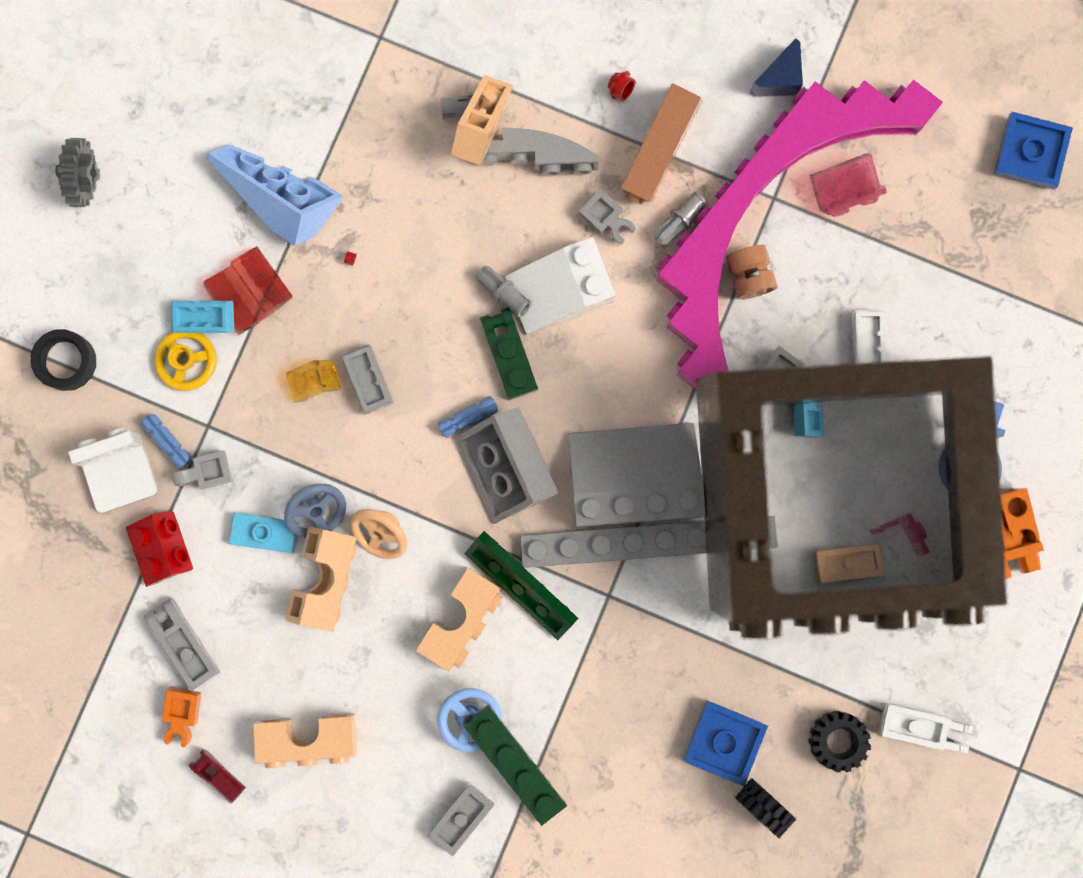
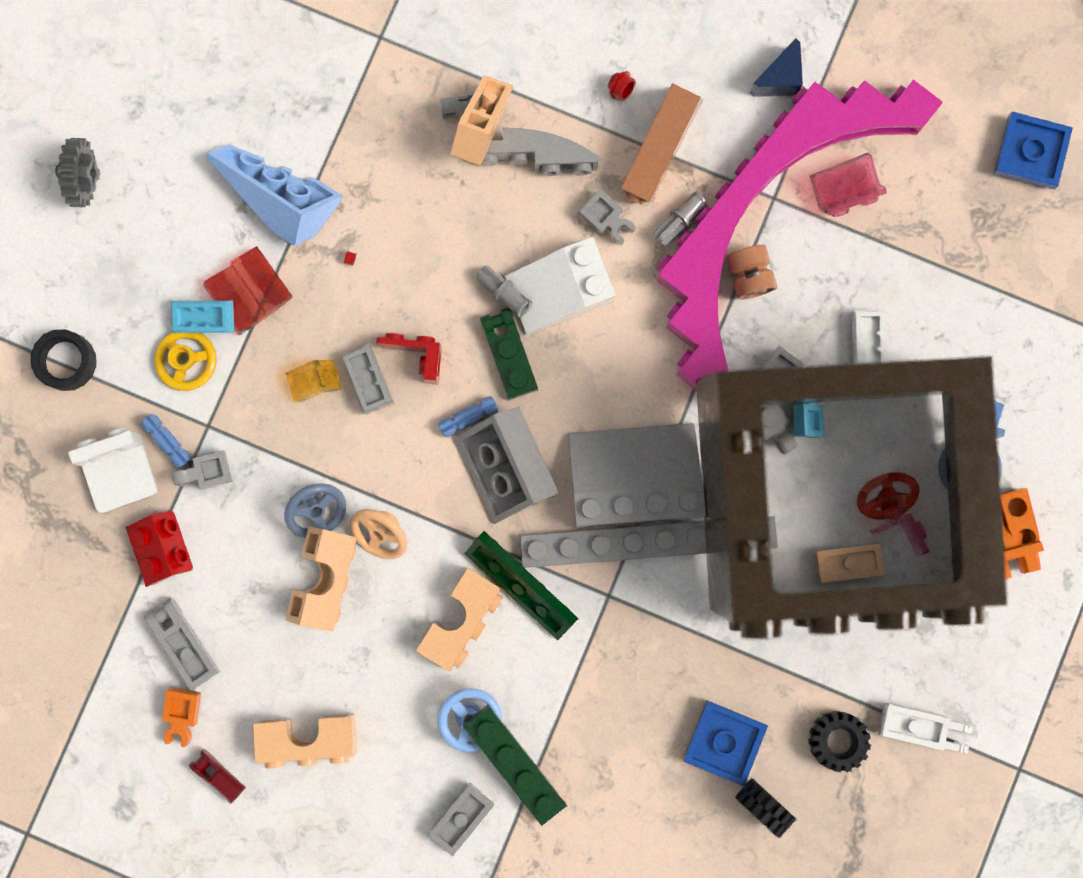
(261, 533): medium azure plate -> none
(429, 364): none -> red bracket
(774, 426): none -> light grey plate
(889, 501): none -> clear red piece

